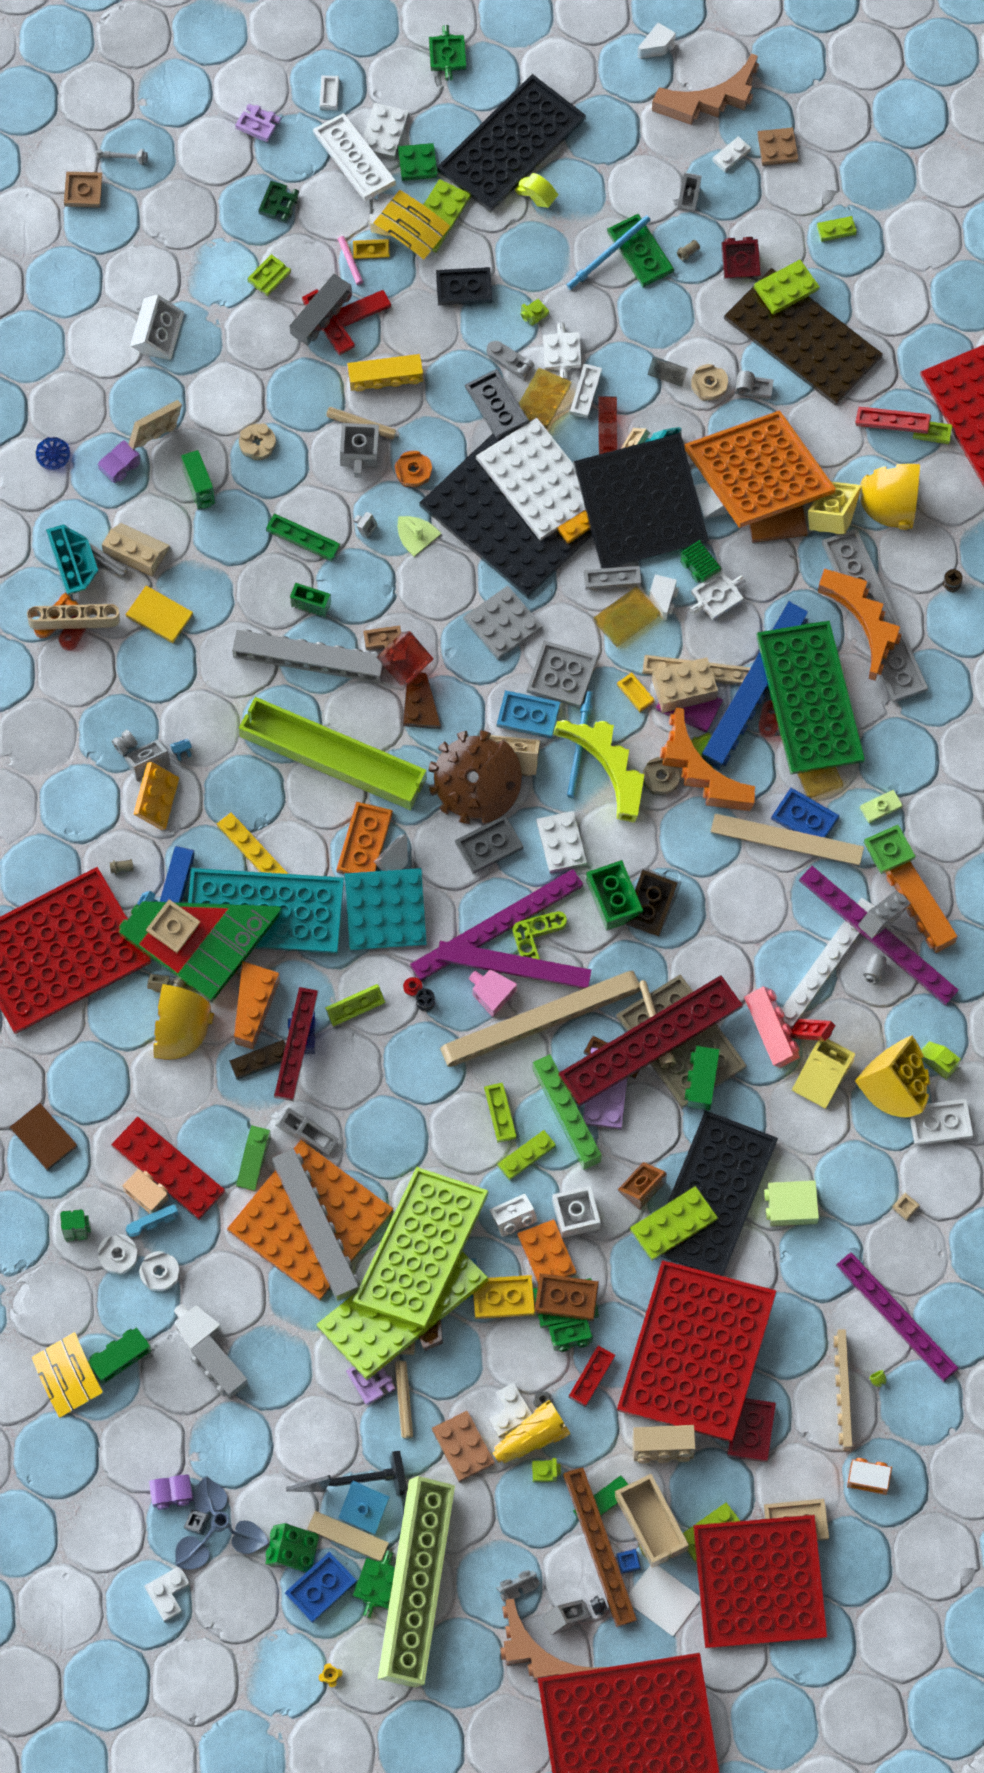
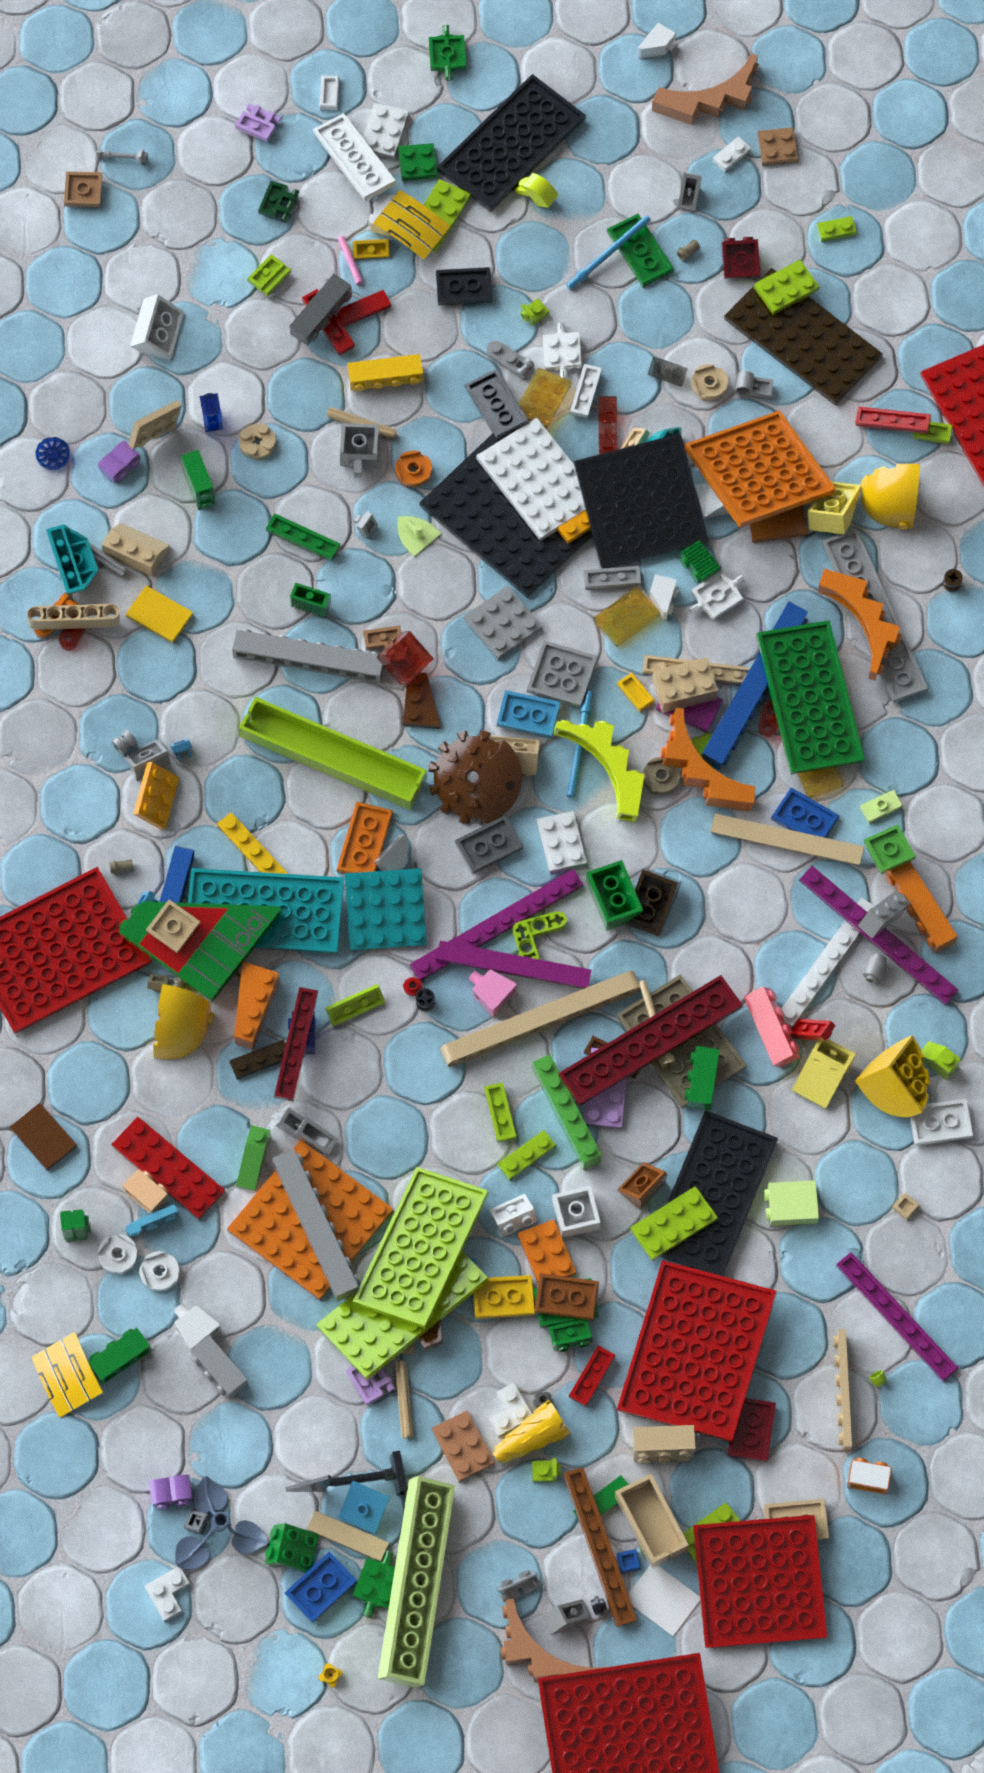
(211, 412): none -> clear blue brick

